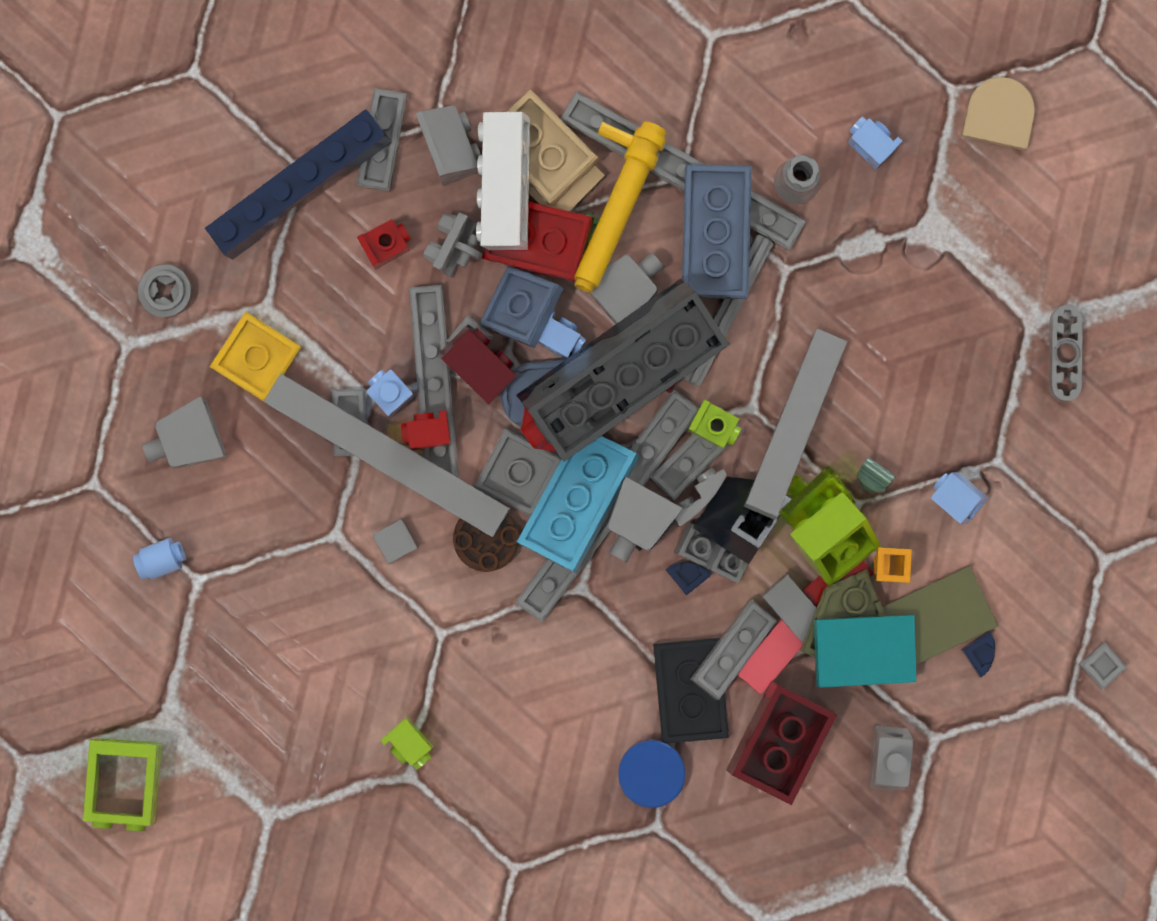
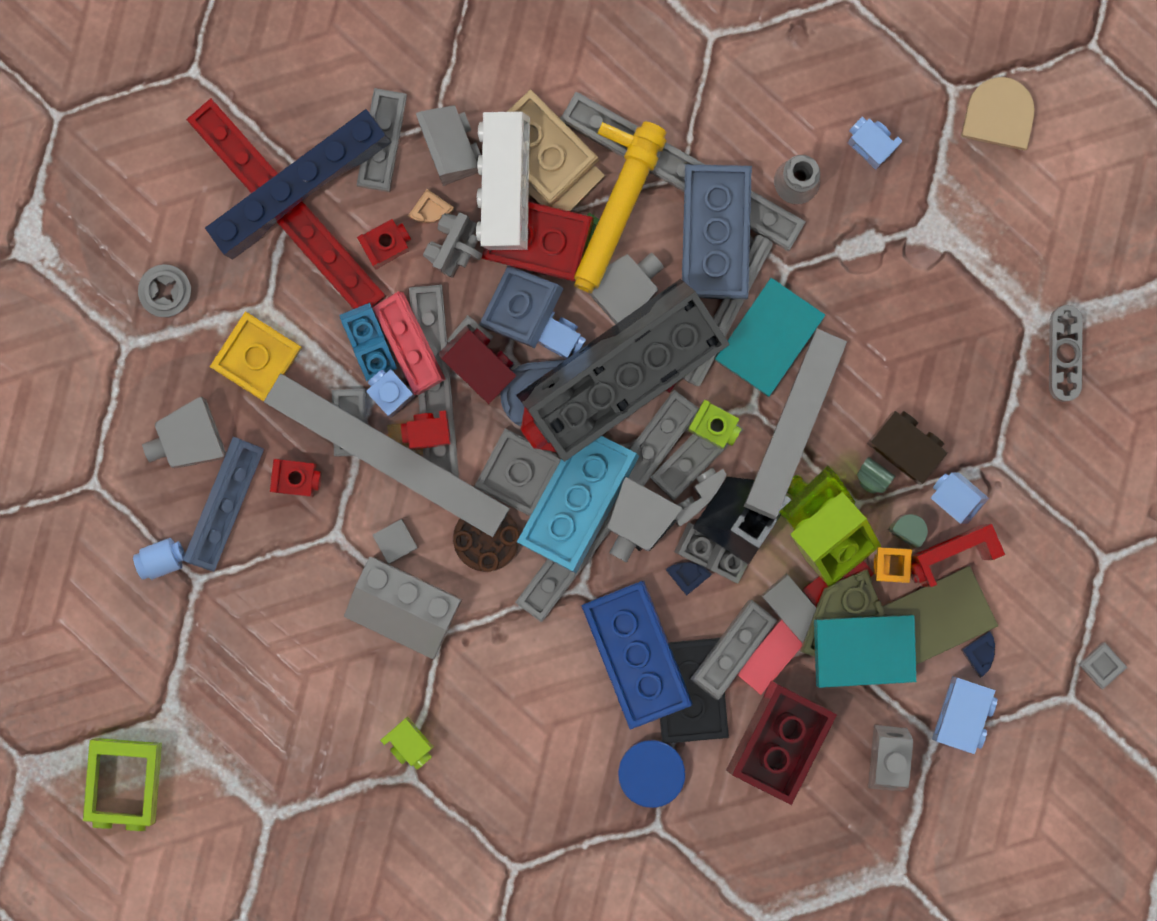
(223, 504): none -> sand blue tile
(281, 478): none -> red brick
(299, 222): none -> red tile
(367, 341): none -> dark azure slope
(402, 607): none -> light grey slope
(408, 343): none -> coral tile
(430, 208): none -> light nougat tile
(637, 655): none -> blue tile
(770, 337): none -> teal tile
(908, 447): none -> dark brown brick
(910, 529): none -> sand green brick
(965, 715): none -> light blue brick
(982, 537): none -> red window

